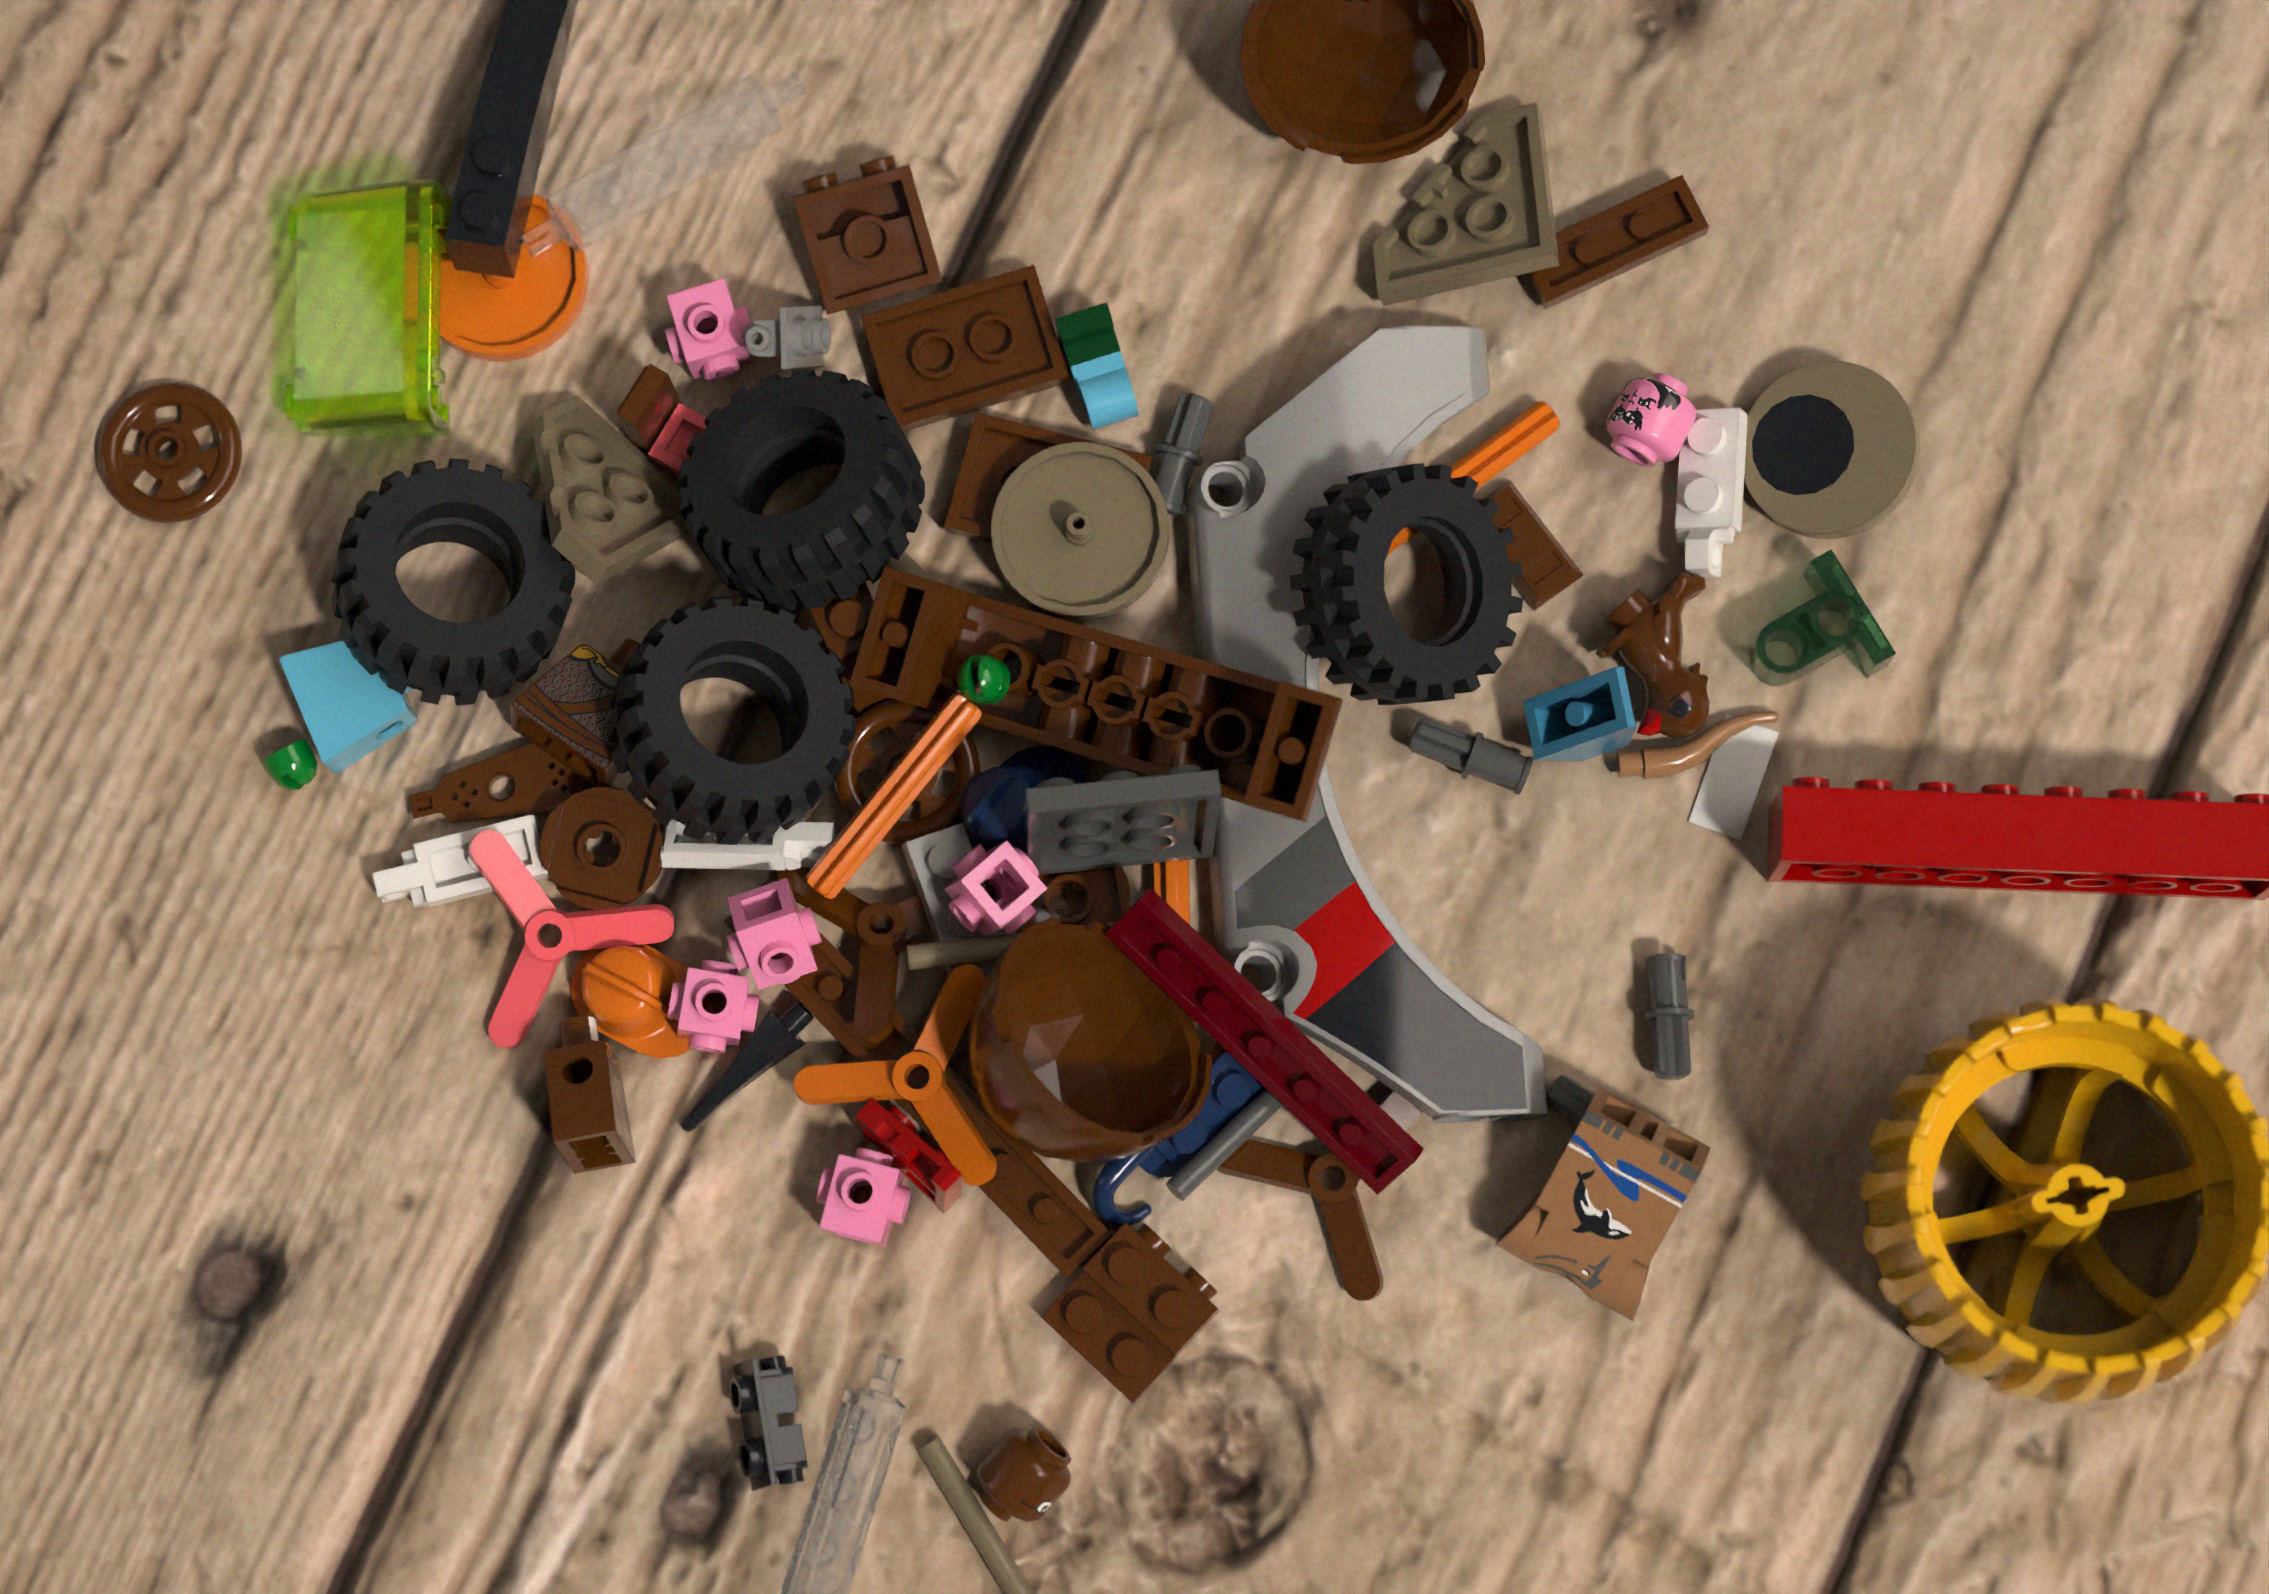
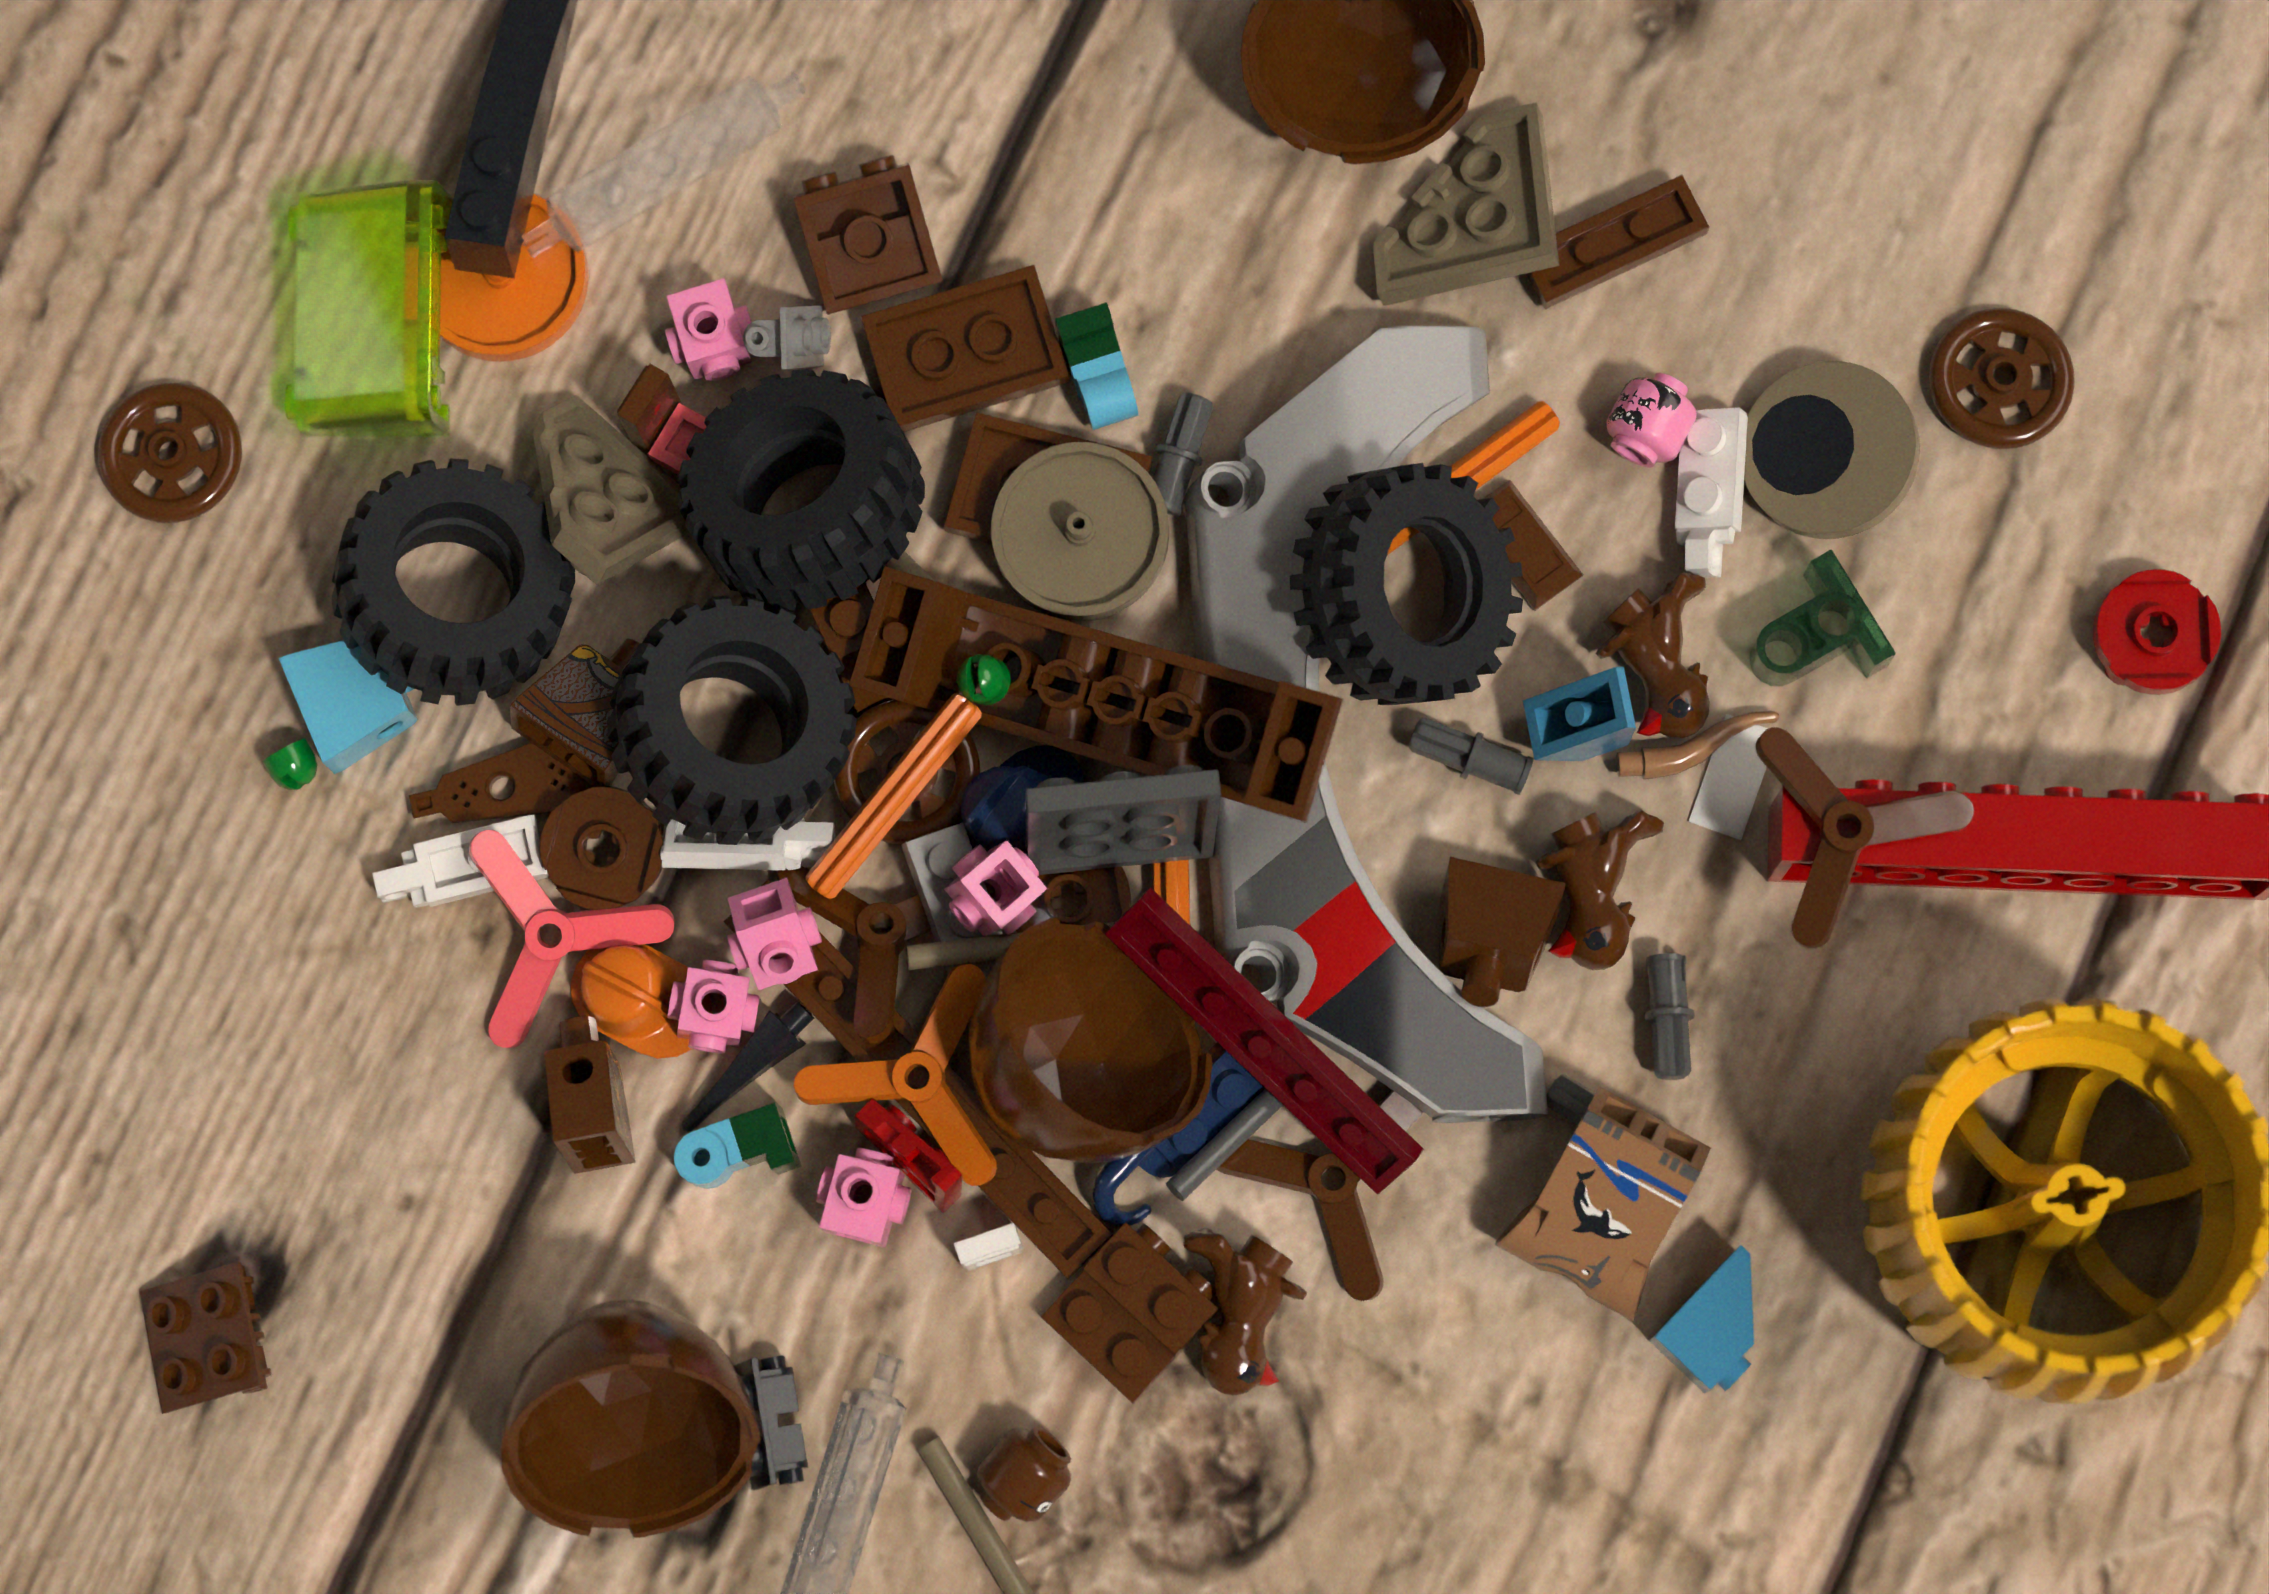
(204, 1337): none -> reddish brown hinge
(628, 1424): none -> reddish brown piece
(717, 1150): none -> leg
(989, 1247): none -> white tile
(1249, 1294): none -> reddish brown animal
(1494, 927): none -> reddish brown torso
(1592, 866): none -> reddish brown animal
(1713, 1327): none -> dark azure slope
(1839, 855): none -> reddish brown piece
(1987, 425): none -> reddish brown plate
(2181, 607): none -> red plate

